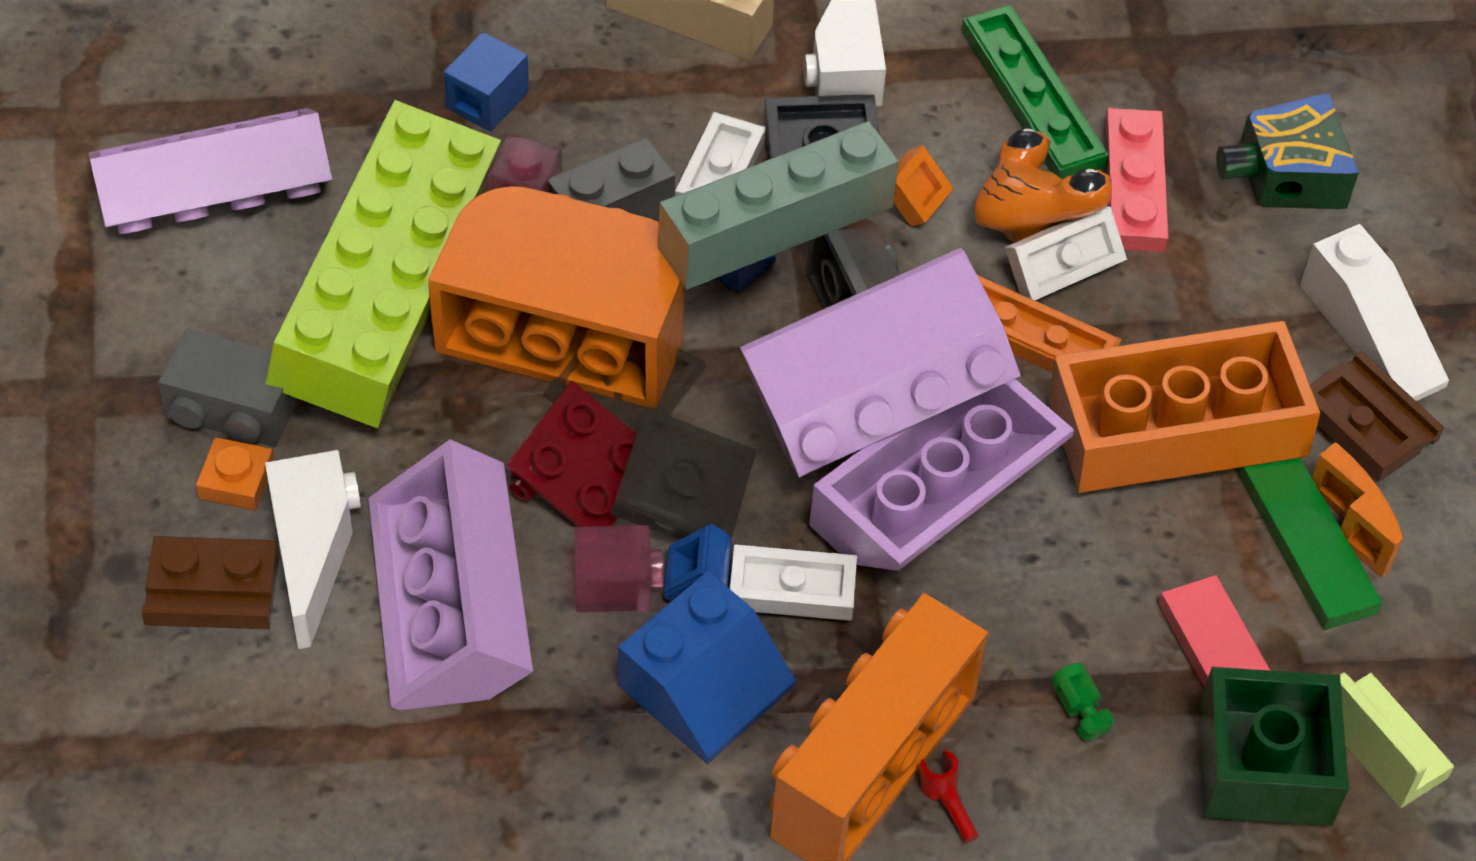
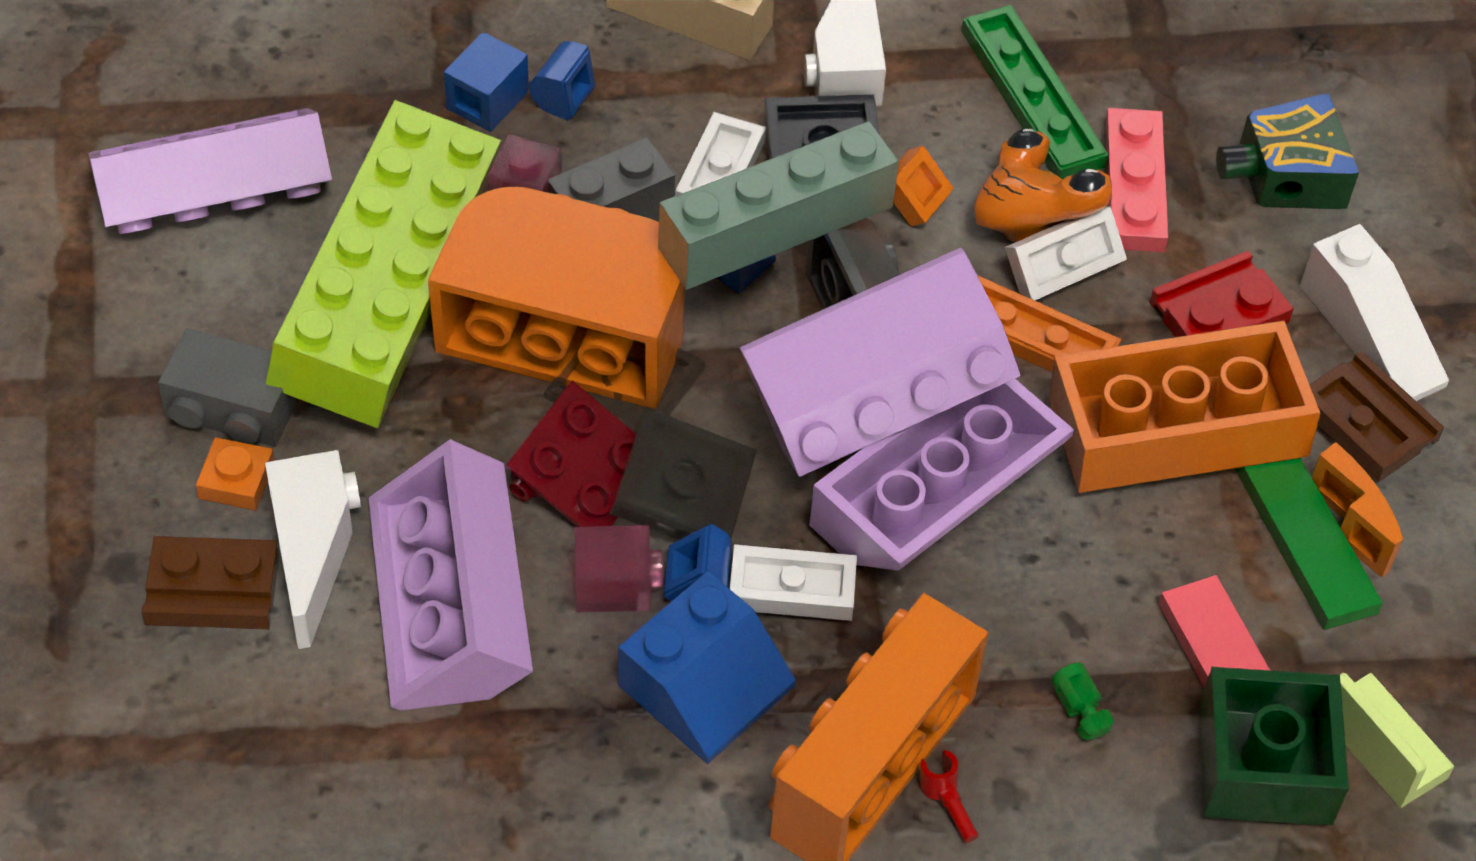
(564, 80): none -> blue brick
(1221, 298): none -> red plate

